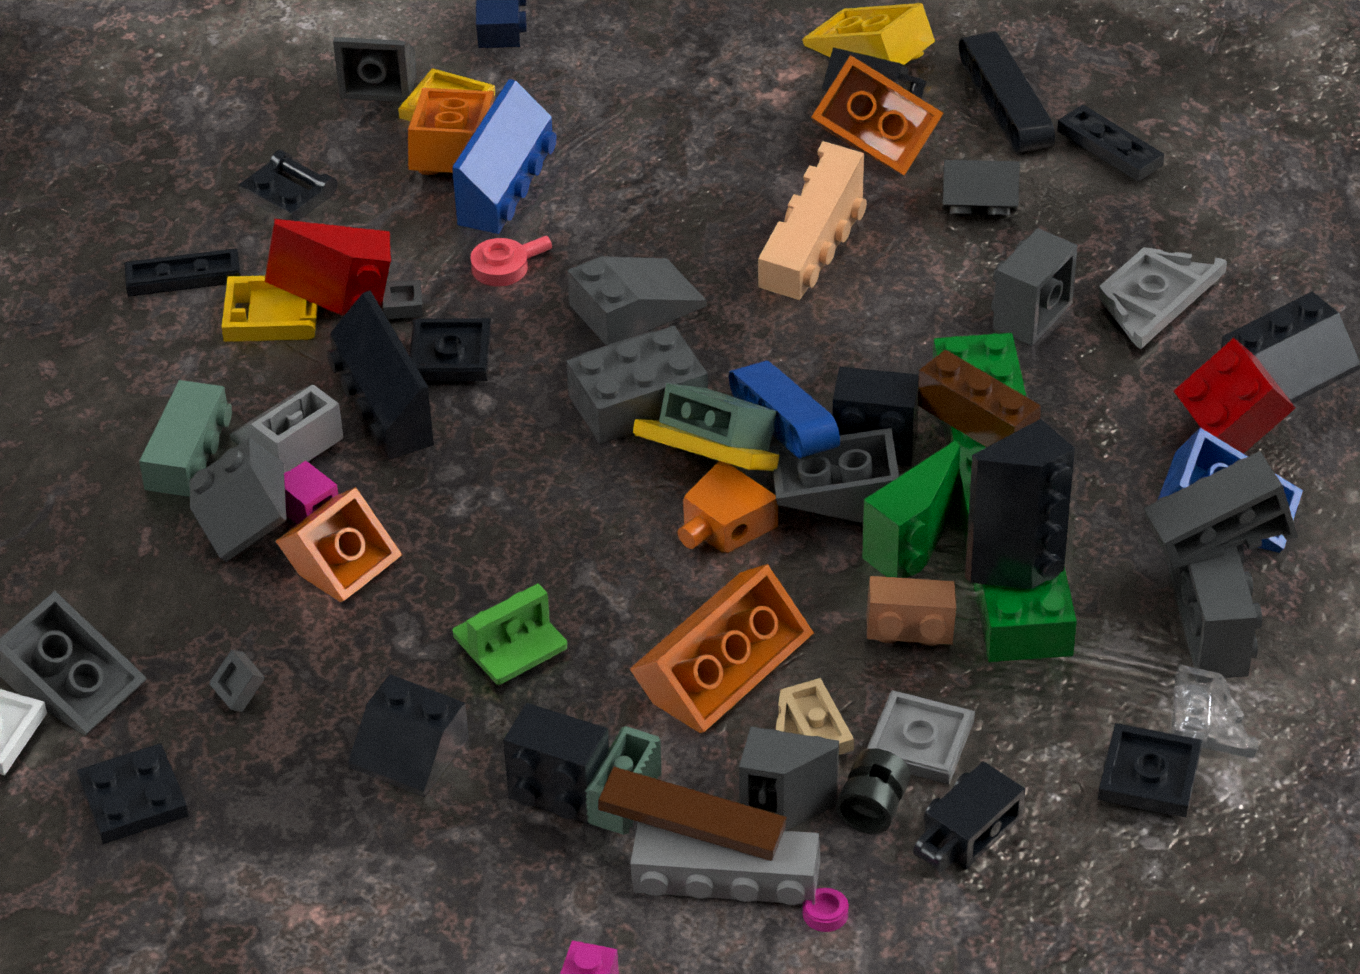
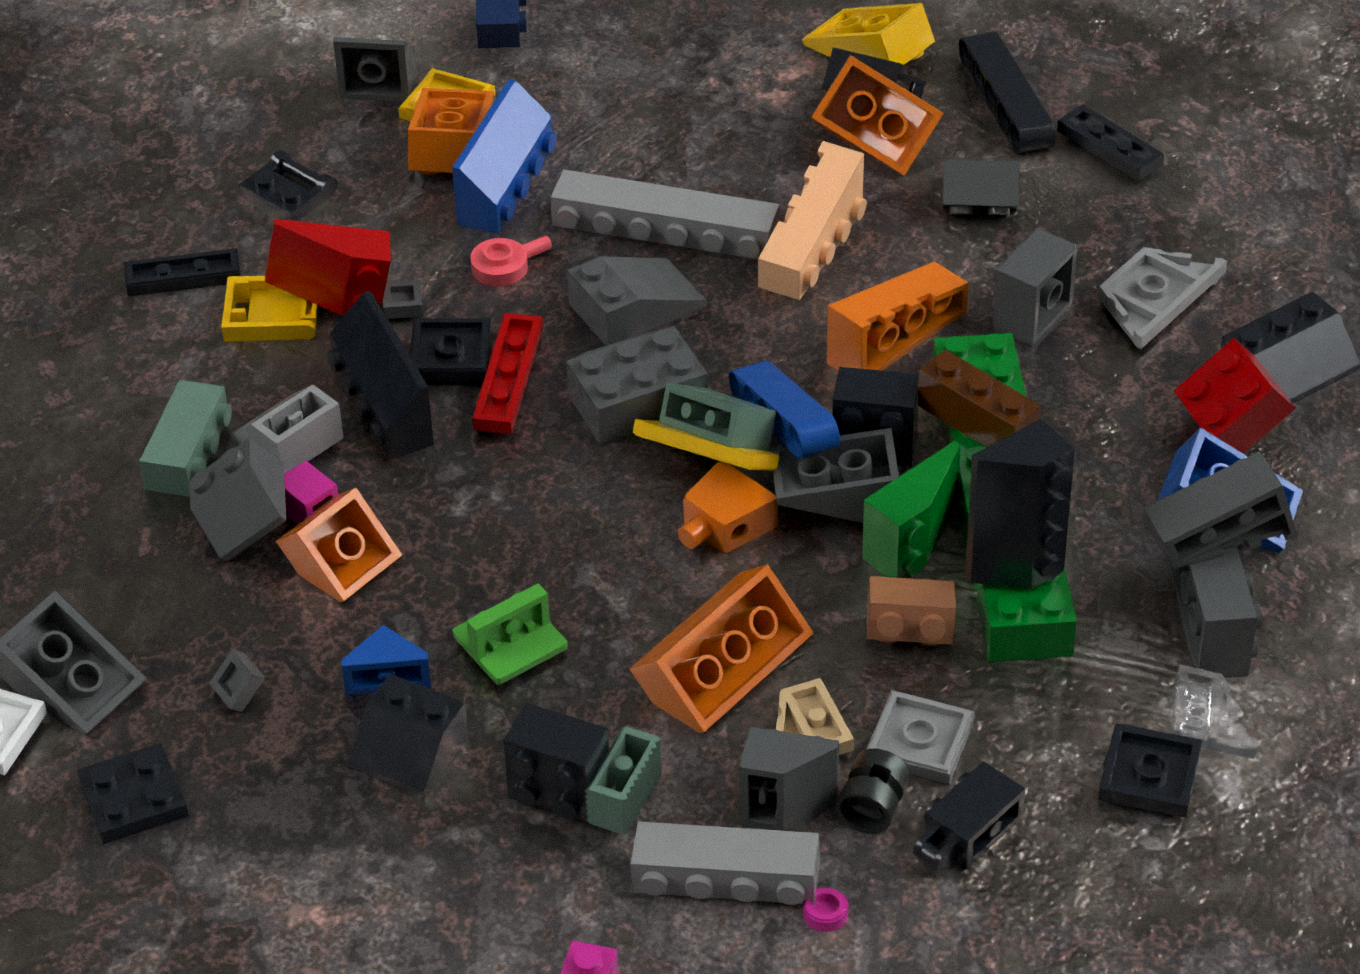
(383, 655): none -> blue slope
(507, 373): none -> red plate
(663, 214): none -> light grey brick
(692, 813): reddish brown tile -> none
(893, 317): none -> orange wedge

